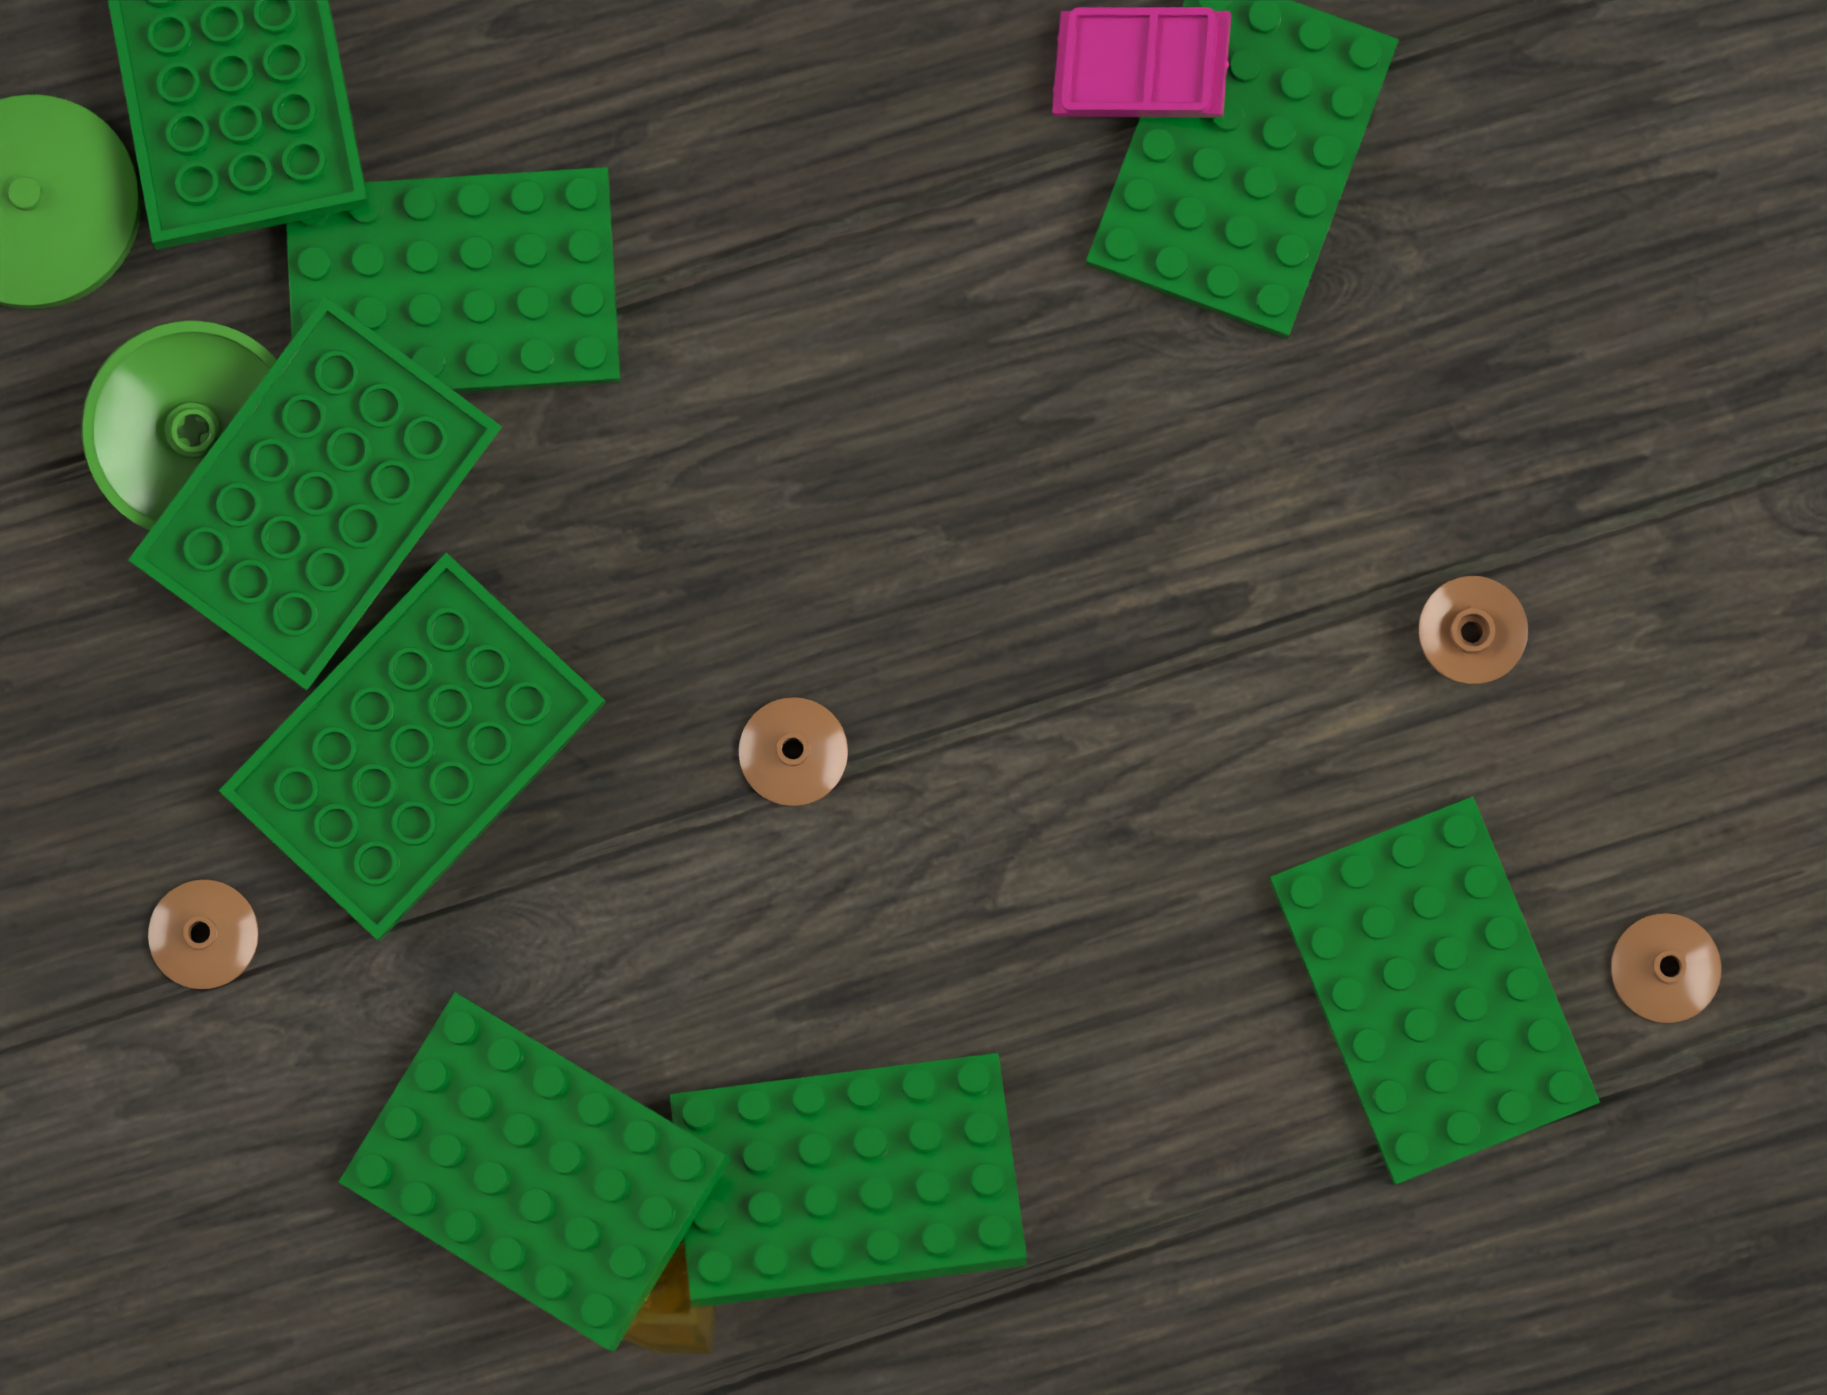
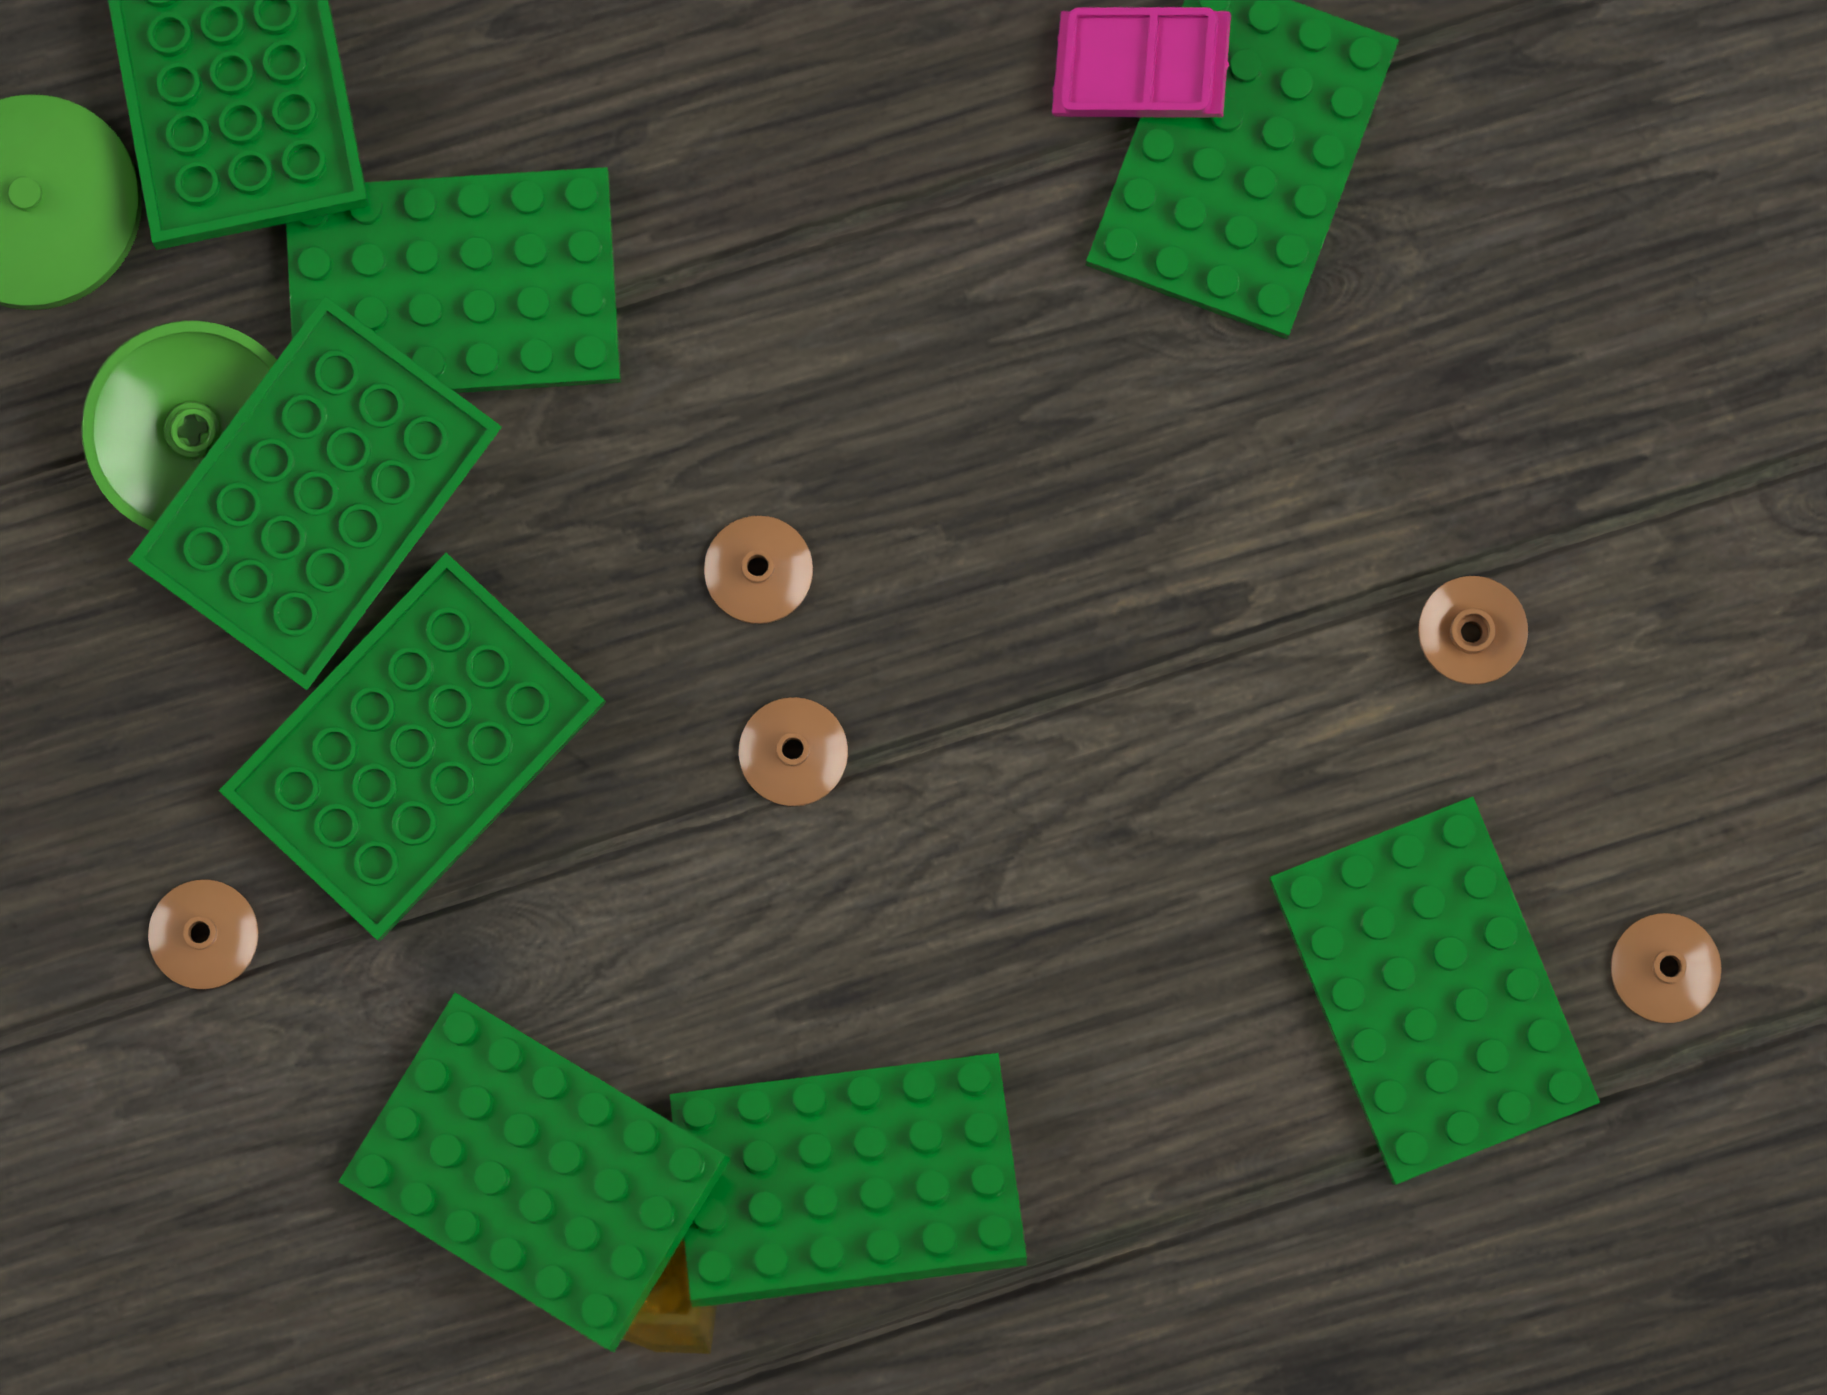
(765, 596): none -> medium nougat dish

